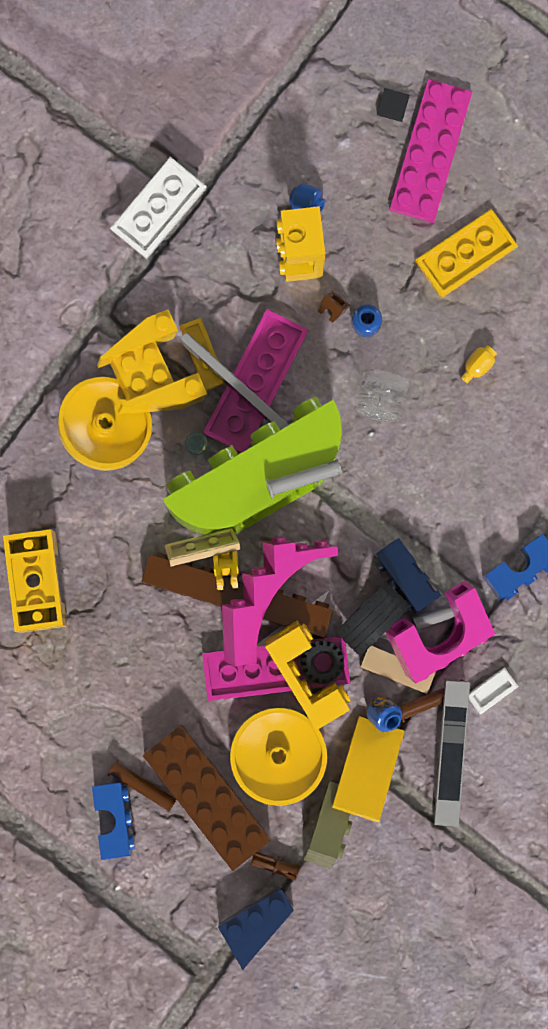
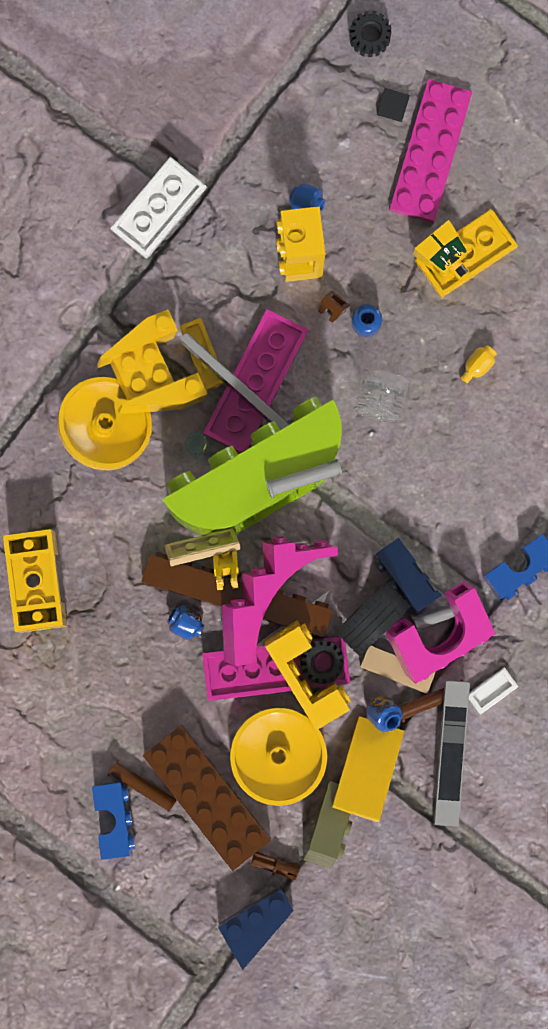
(185, 622): none -> blue head
(370, 20): none -> black tyre
(443, 252): none -> yellow torso

